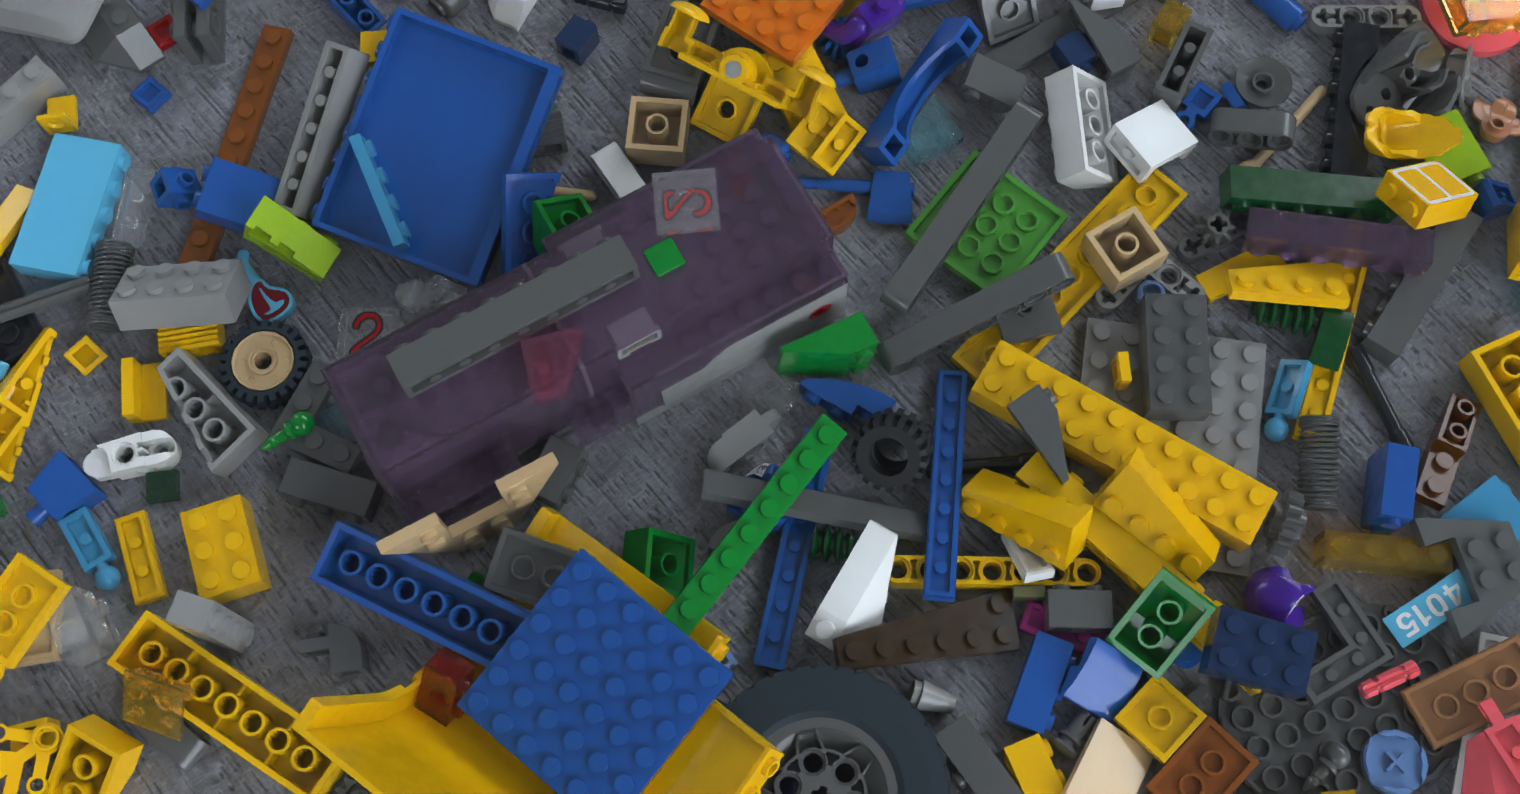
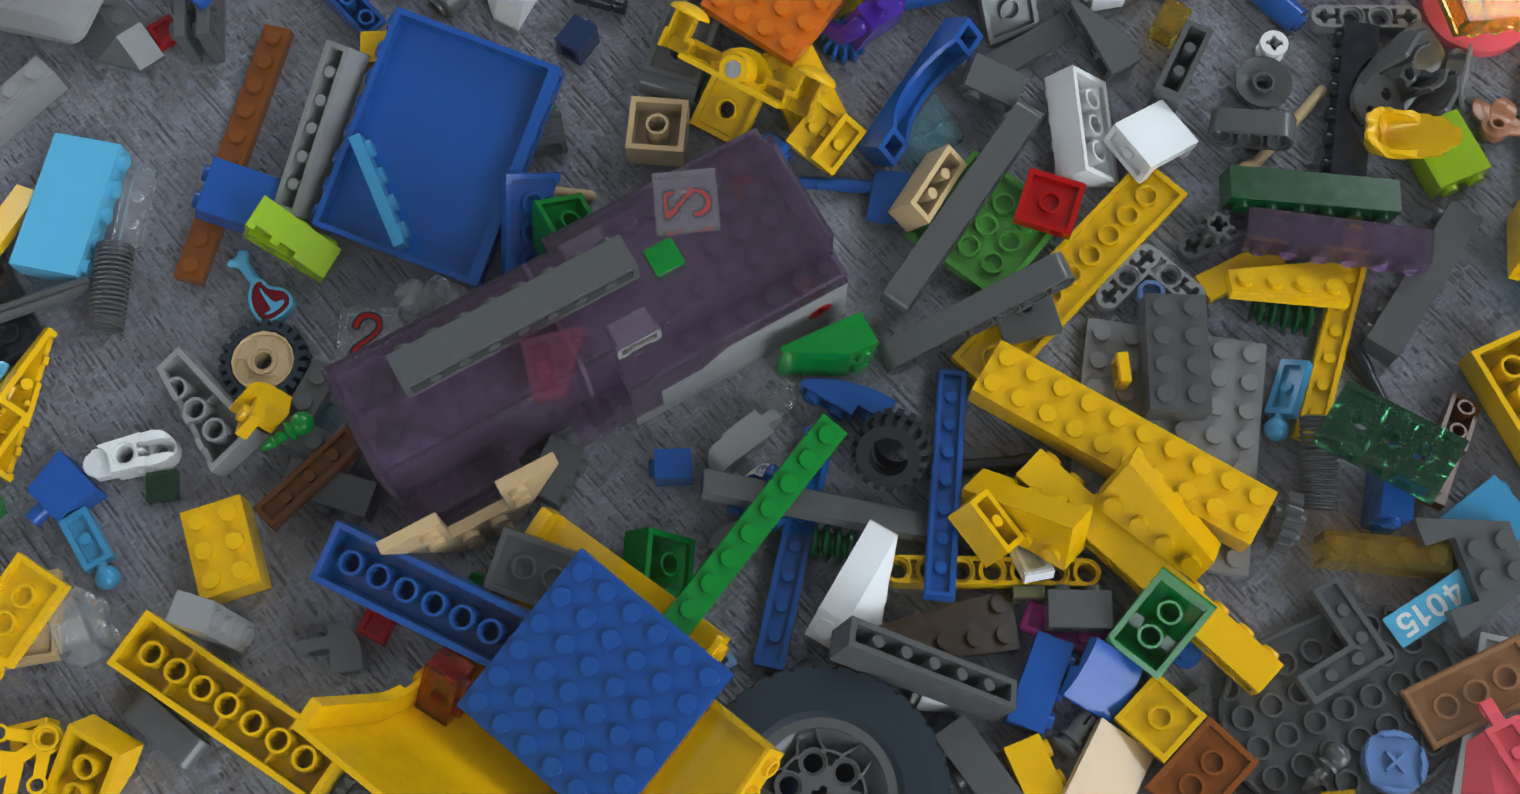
(60, 116): yellow bracket -> none
(85, 355): yellow slope -> none
(141, 558): yellow tile -> none
(142, 392): yellow panel -> none
(151, 95): blue tile -> none
(155, 701): clear yellow hinge -> none
(175, 187): blue brick -> none
(180, 295): light grey brick -> none
(194, 339): yellow brick -> none
(260, 407): none -> yellow brick
(308, 478): none -> reddish brown tile
(375, 627): none -> red tile
(616, 170): white beam -> none
(671, 467): none -> blue brick
(840, 213): dark orange tile -> none
(870, 67): blue torso -> none
(922, 669): none -> dark grey brick
(927, 188): none -> tan brick
(986, 527): none -> yellow brick
(1040, 422): dark grey slope -> none
(1049, 203): none -> red plate
(1073, 50): dark blue brick -> none
(1123, 250): tan brick -> none
(1199, 104): blue plate -> none
(1233, 96): blue tile -> none
(1258, 652): dark blue brick -> none
(1265, 44): none -> white wheel
(1275, 594): dark purple piece -> none
(1331, 338): dark green slope -> none
(1389, 679): coral axle -> none
(1390, 462): none -> clear green brick
(1426, 194): yellow brick -> none
(1494, 199): blue slope -> none

